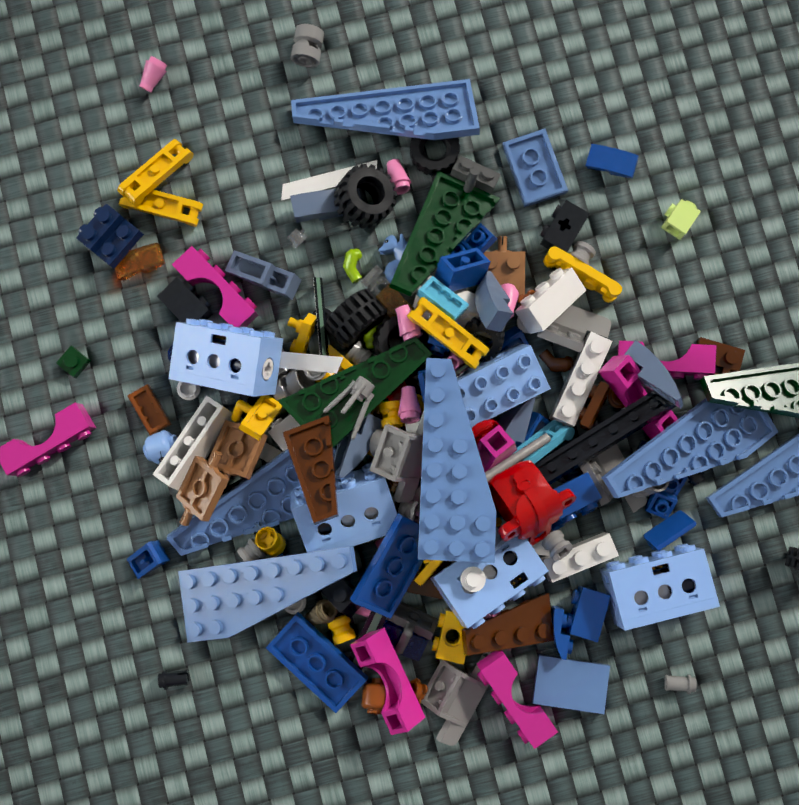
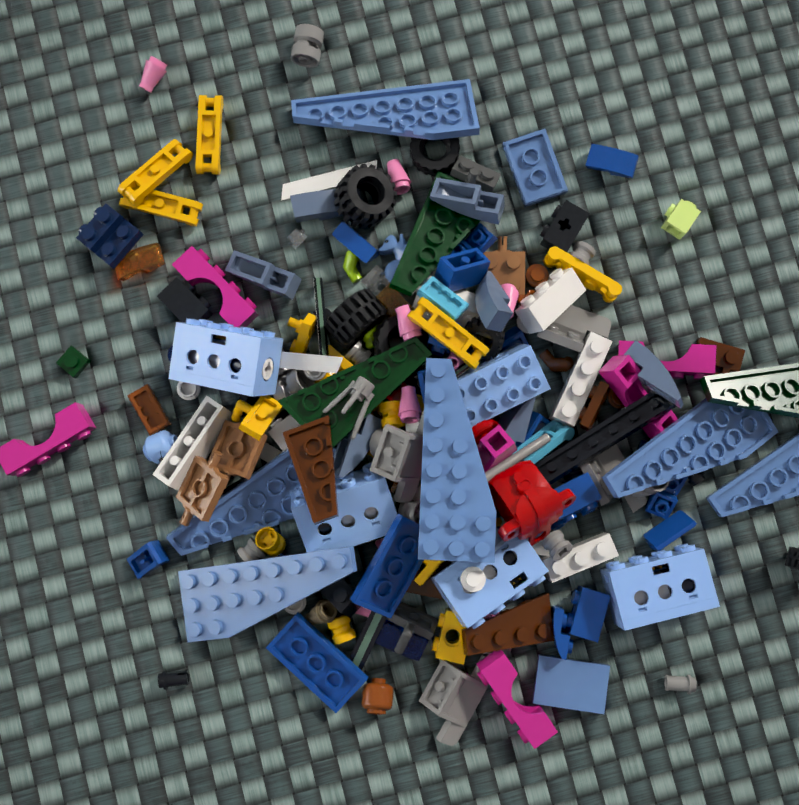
(209, 134): none -> yellow plate
(355, 243): none -> blue slope
(401, 705): dark pink arch -> none
(419, 689): dark orange plate -> none
(468, 200): none -> sand blue slope
(536, 274): none -> dark orange plate

